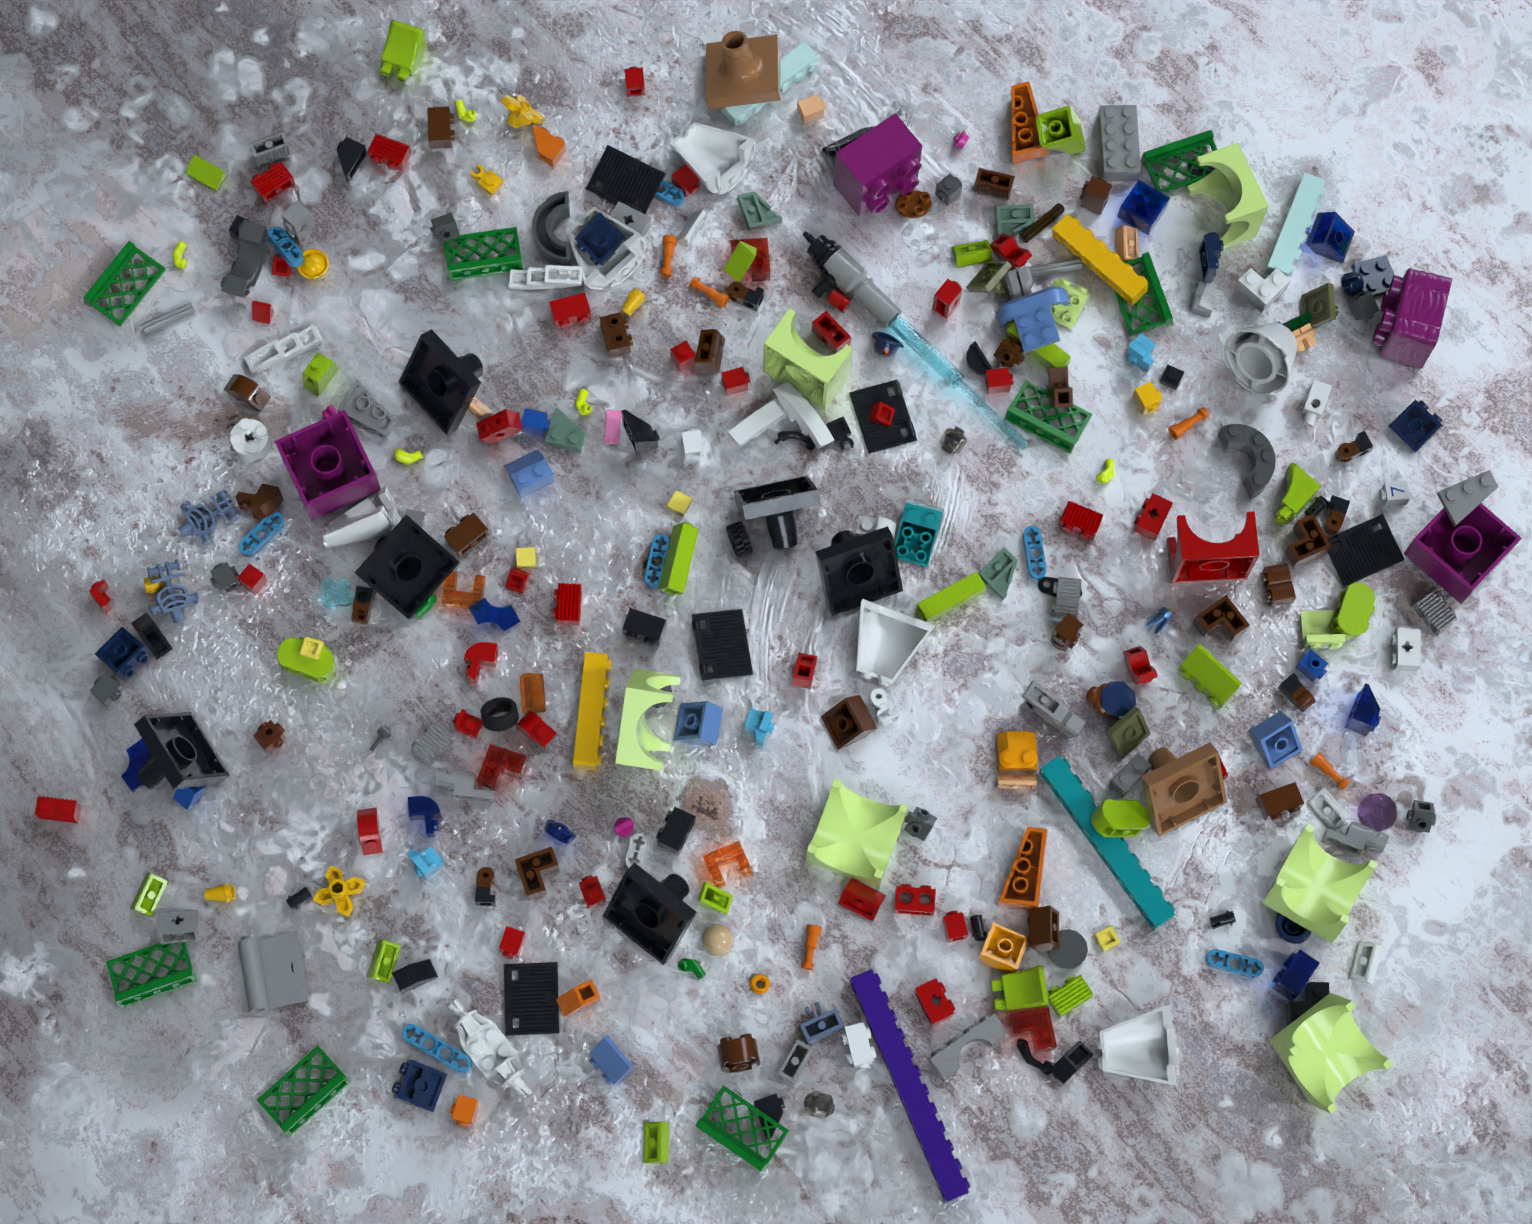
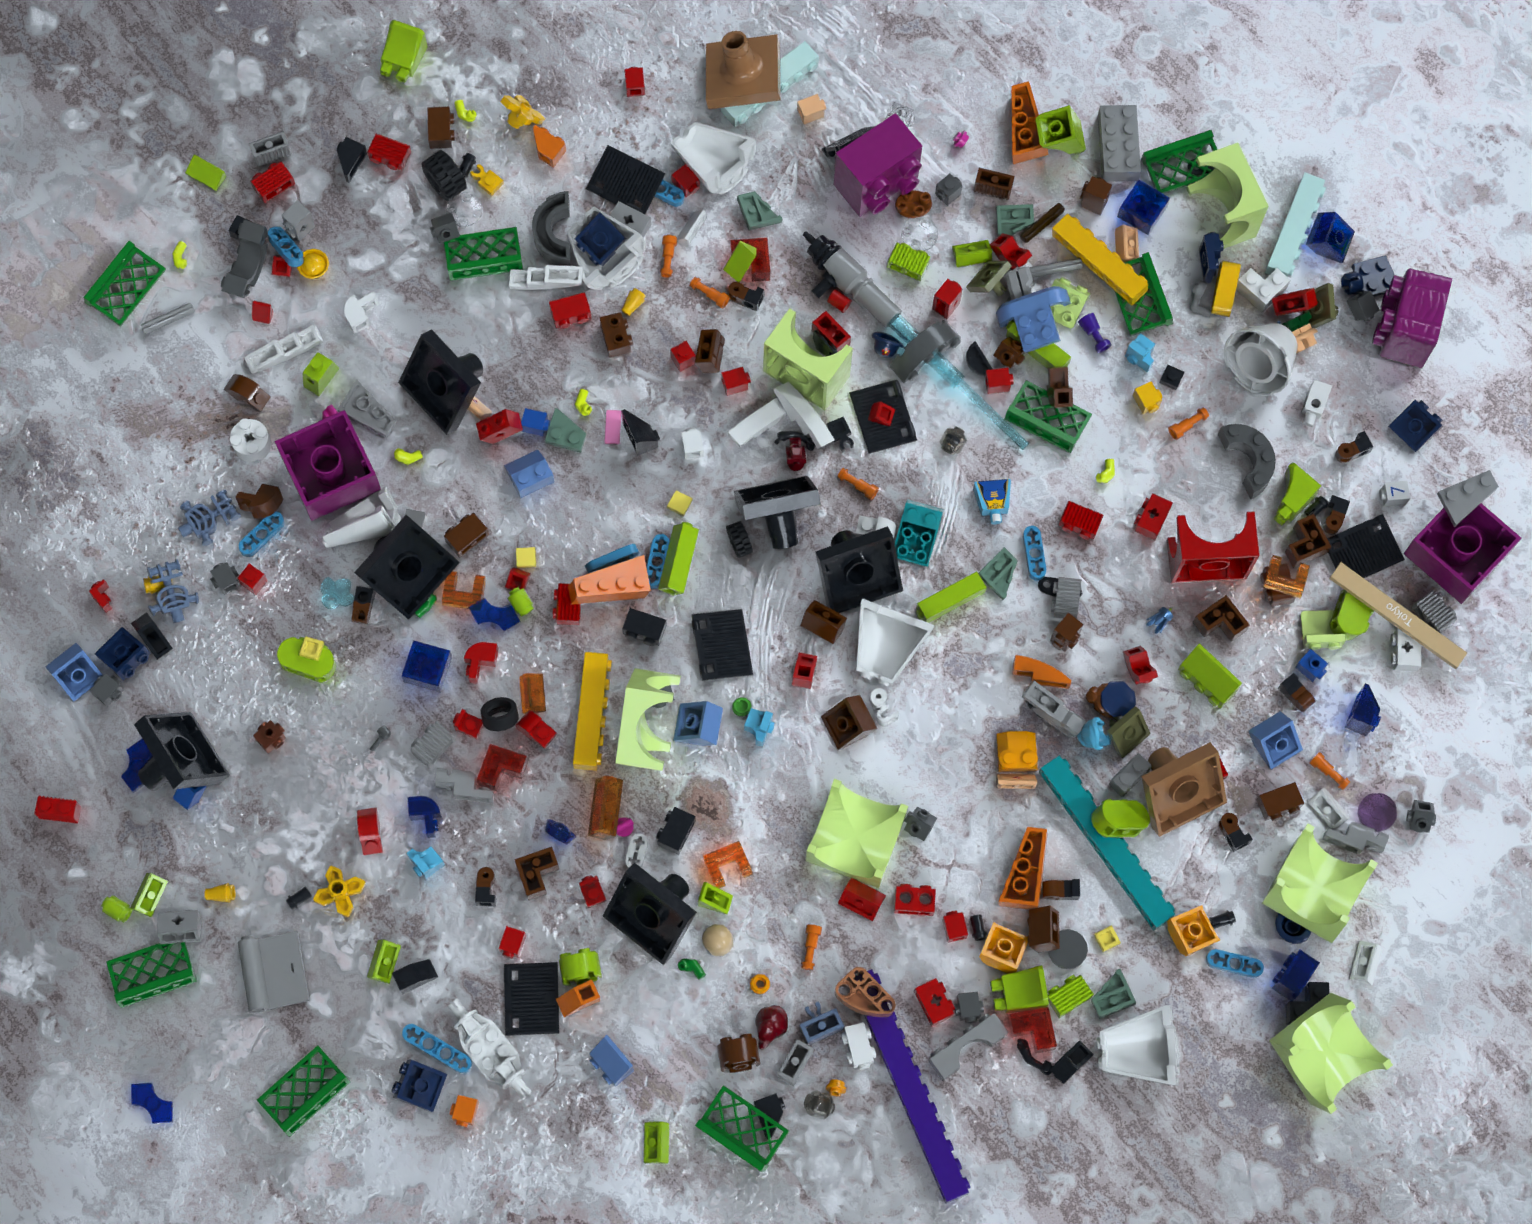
(74, 671): none -> medium blue slope
(116, 908): none -> lime brick
(145, 1096): none -> clear blue tile
(356, 309): none -> white brick
(427, 666): none -> clear blue brick
(444, 175): none -> black tyre
(467, 163): none -> black pin
(520, 601): none -> lime brick
(579, 967): none -> lime brick
(605, 807): none -> clear orange brick
(614, 583): none -> orange wedge
(615, 557): none -> dark azure beam
(741, 707): none -> bright green plate
(770, 1024): none -> dark red hair
(795, 454): none -> dark red hips
(822, 345): none -> black piece
(823, 621): none -> reddish brown brick
(836, 1087): none -> light orange plate
(858, 998): none -> nougat beam
(869, 490): none -> orange piece
(908, 261): none -> lime brick
(923, 348): none -> dark grey brick
(969, 1007): none -> dark grey brick
(993, 498): none -> torso
(1040, 672): none -> orange slope
(1061, 889): none -> leg
(1091, 327): none -> dark purple piece
(1093, 735): none -> medium azure hair
(1113, 996): none -> sand green wing
(1192, 931): none -> light orange slope
(1225, 288): none -> yellow beam
(1233, 834): none -> leg
(1284, 584): none -> clear orange connector
(1294, 301): none -> red brick
(1398, 615): none -> tan tile

